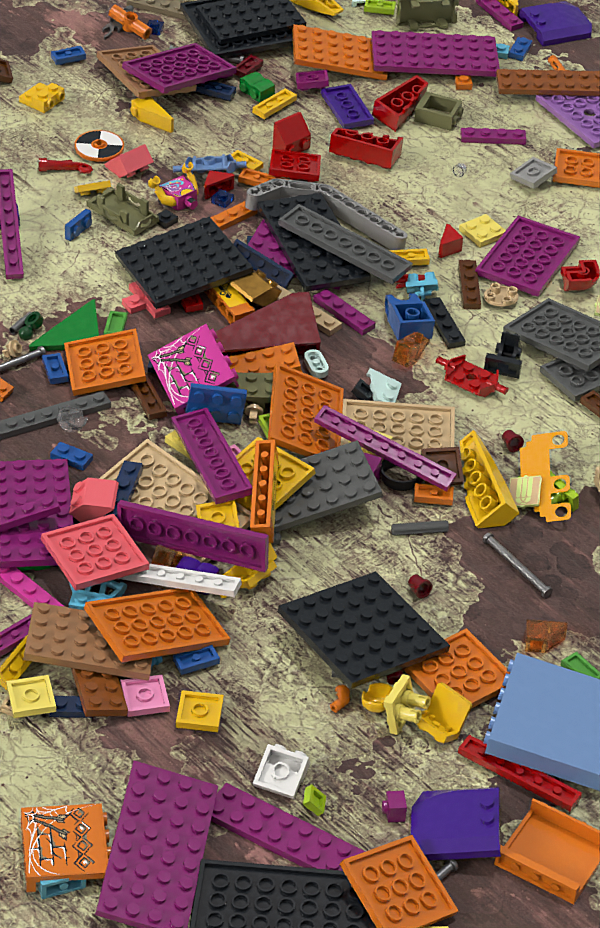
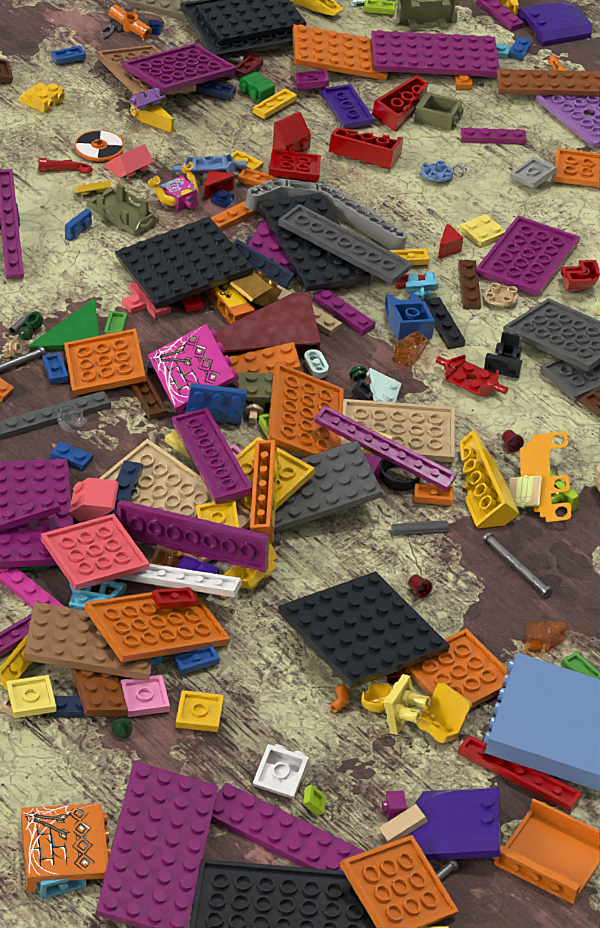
(122, 727): none -> dark green plate
(152, 97): none -> medium lavender hinge
(167, 219): black plate -> none
(174, 598): none -> red plate
(358, 372): none -> dark green plate
(403, 824): none -> tan tile
(437, 171): none -> medium blue dish
(447, 457): reddish brown plate -> none

